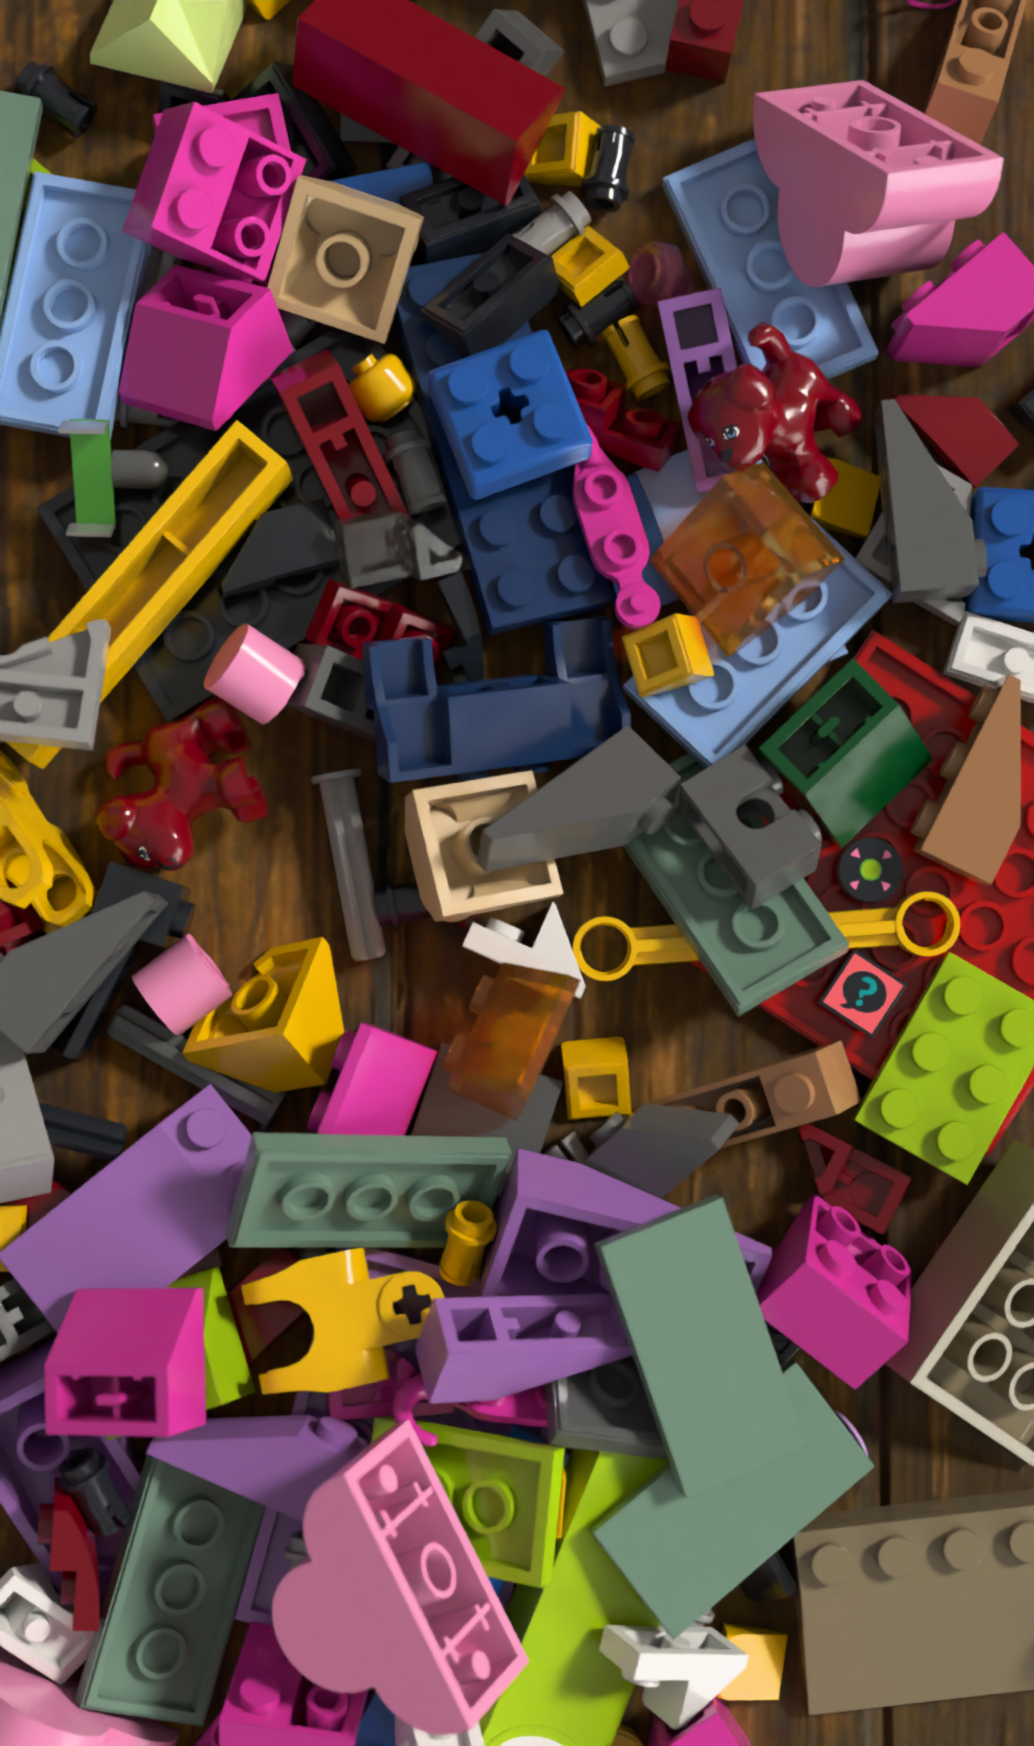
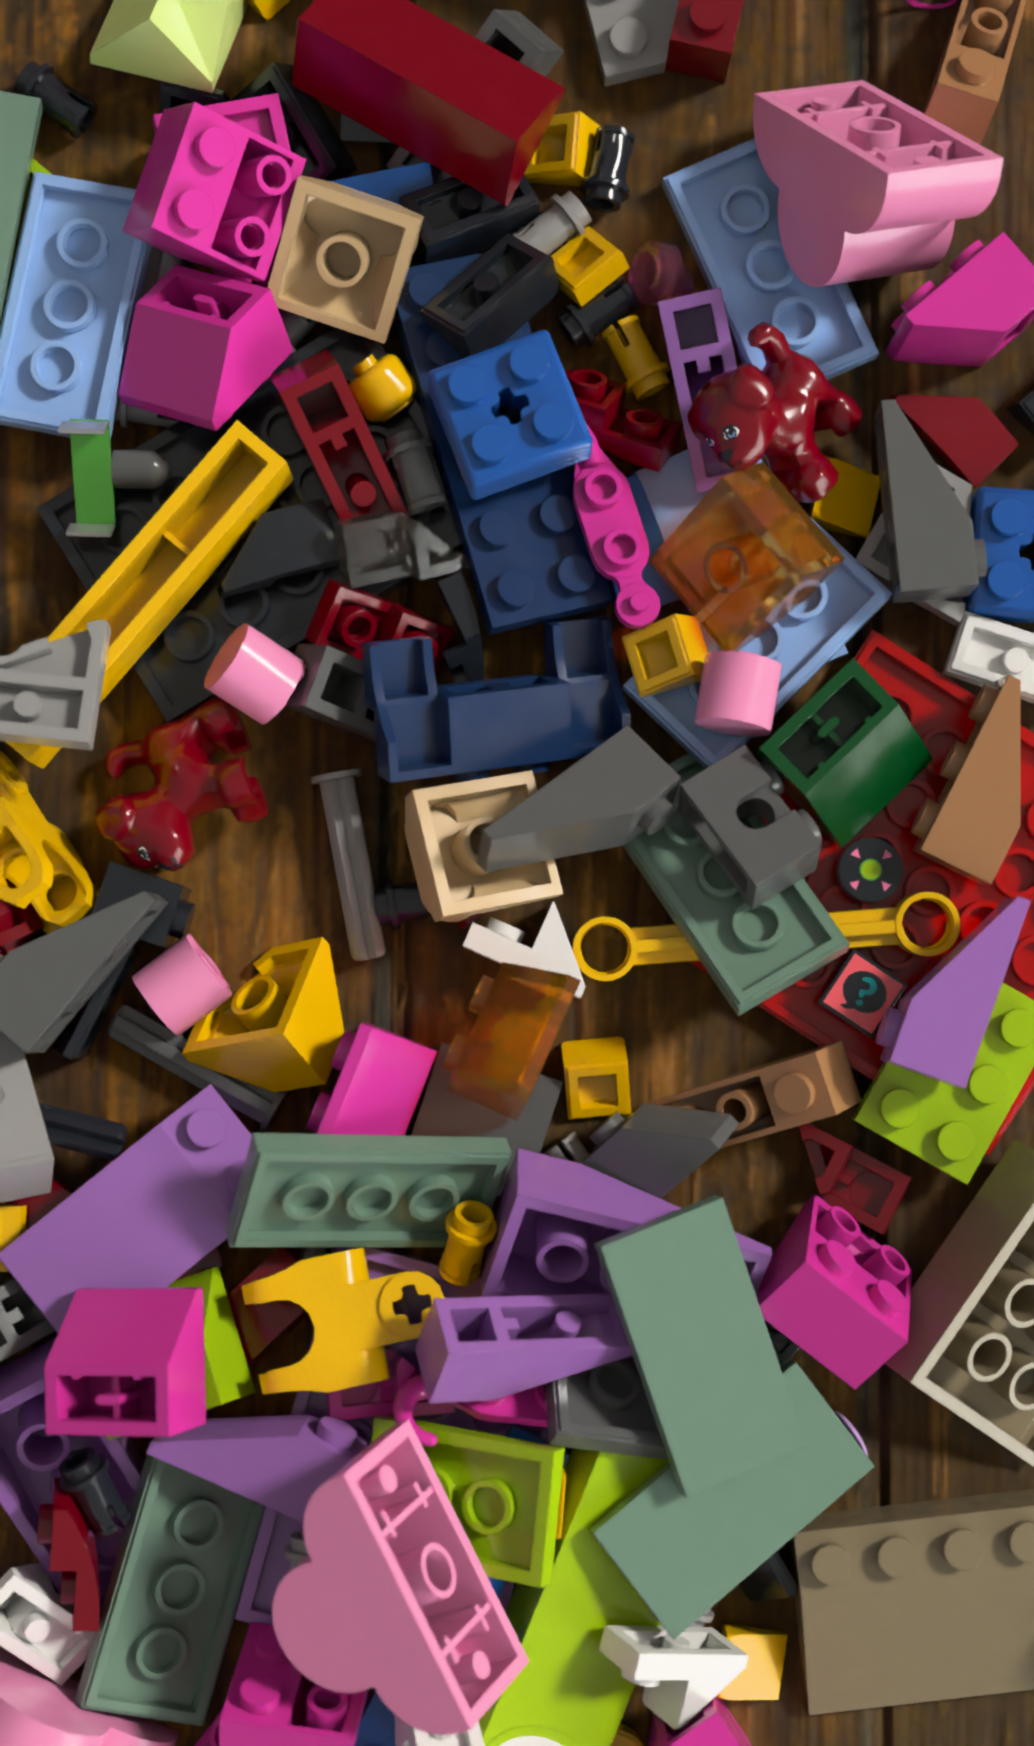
(738, 693): none -> bright pink piece
(949, 1009): none -> medium lavender slope

